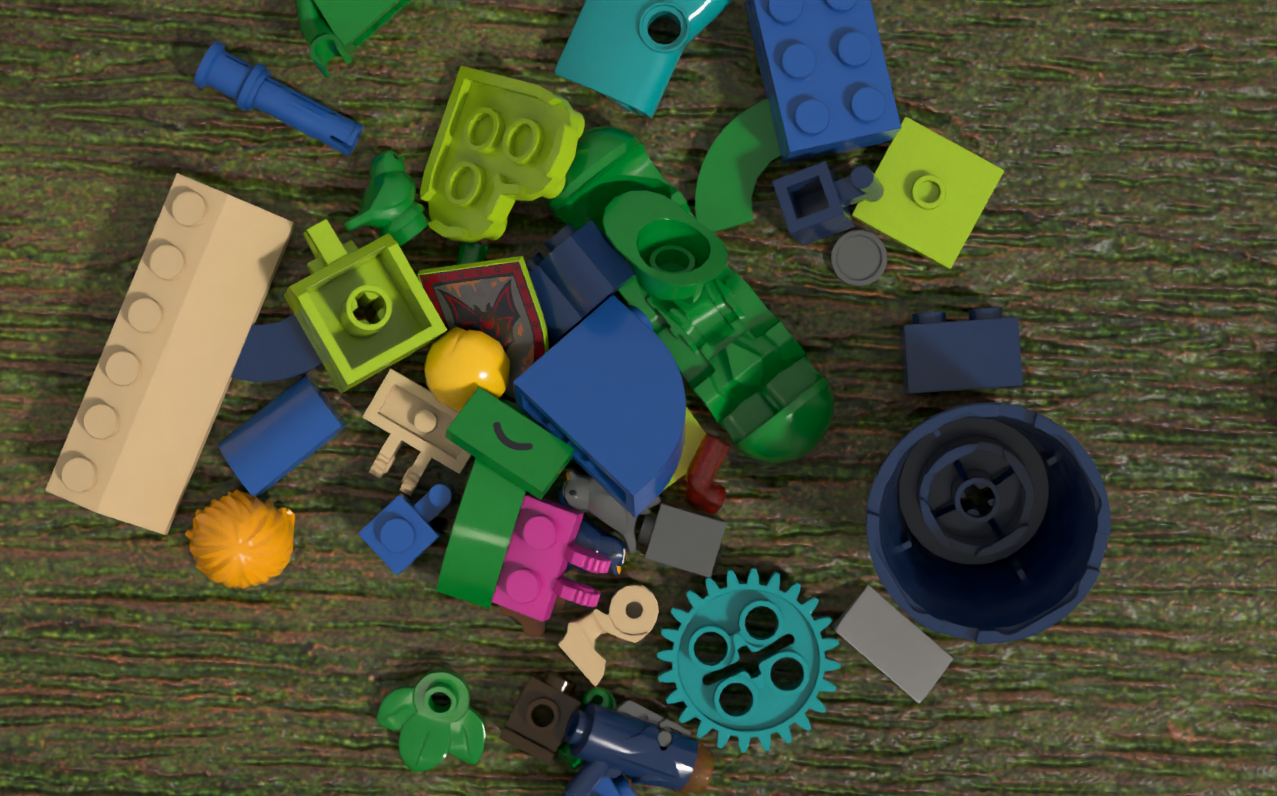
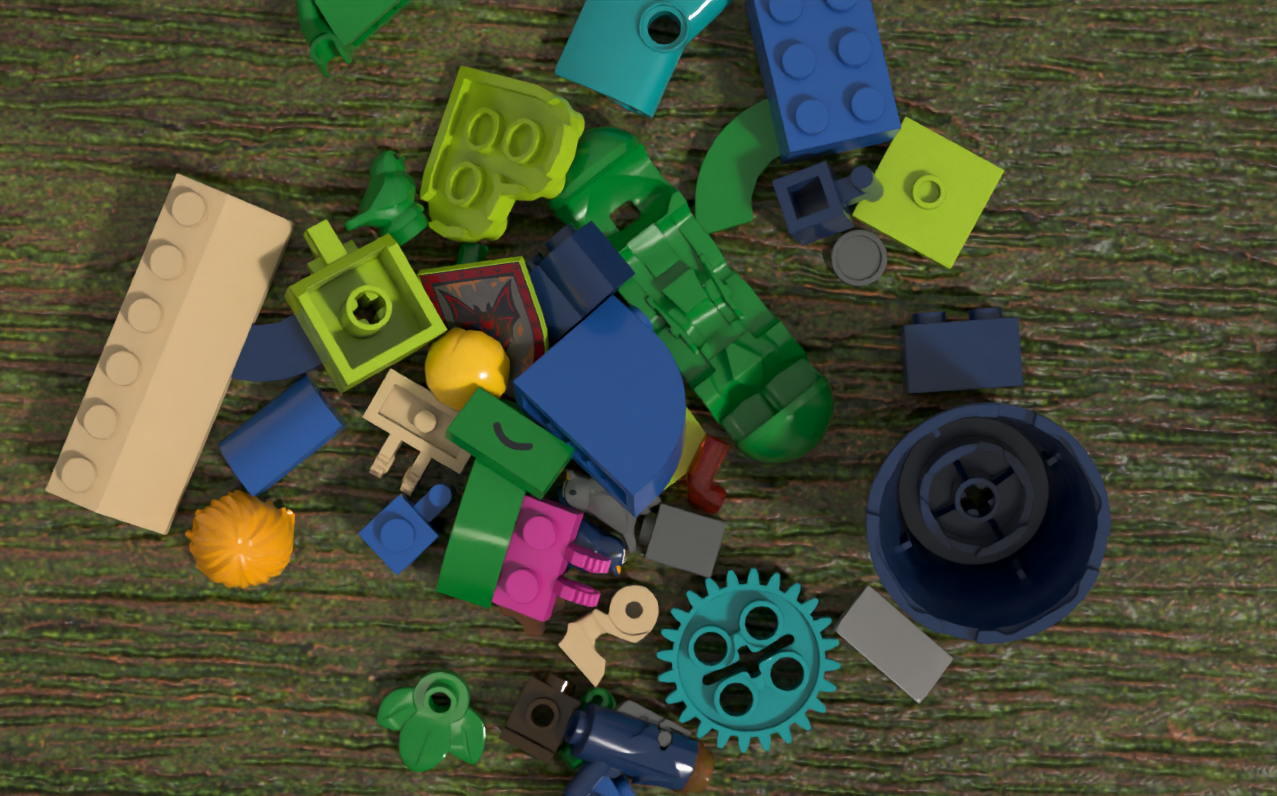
(256, 89): blue pin -> none
(664, 244): green piece -> none

